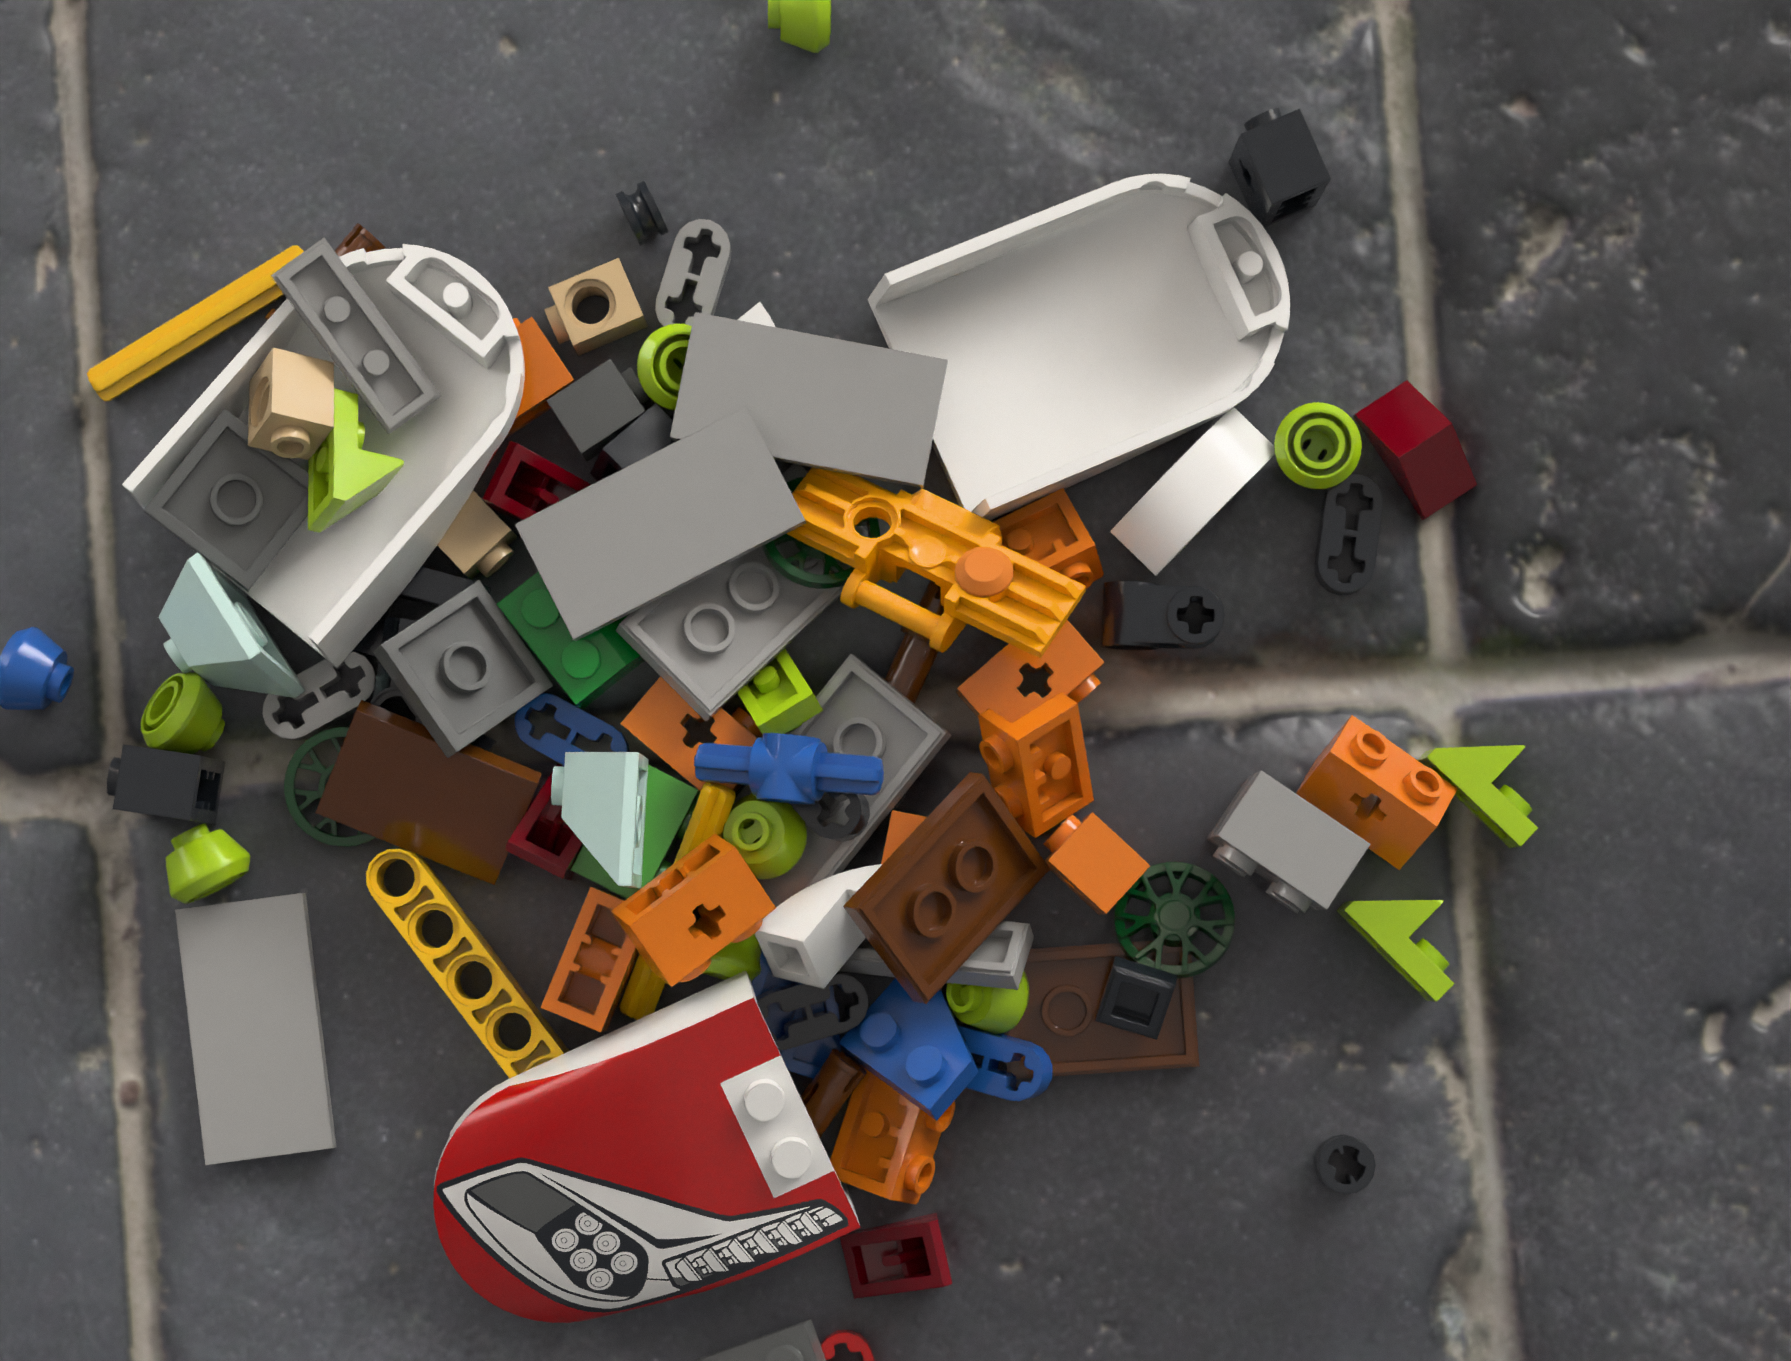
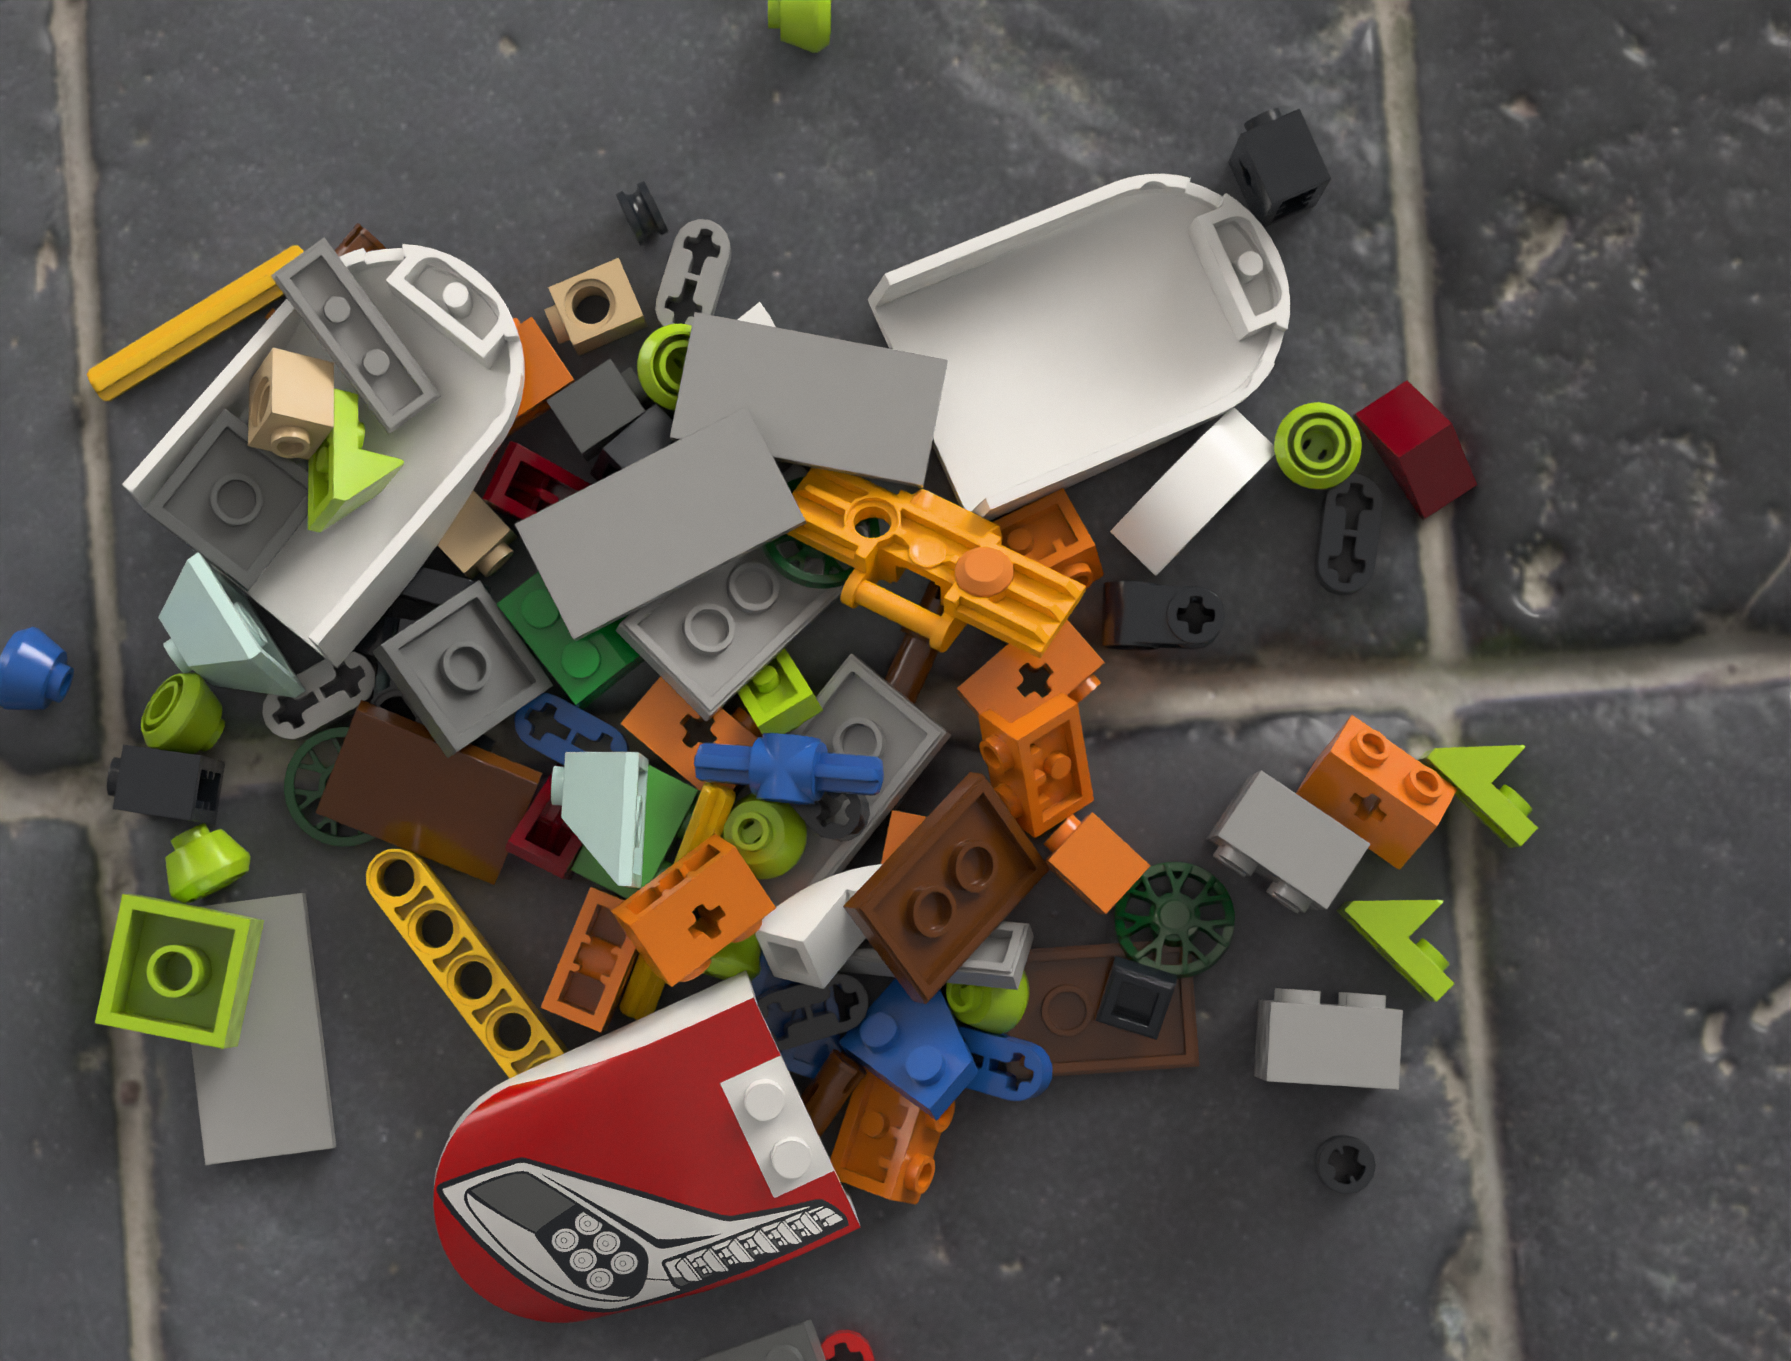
(179, 971): none -> lime brick
(896, 1257): dark red slope -> none
(1328, 1043): none -> light grey brick

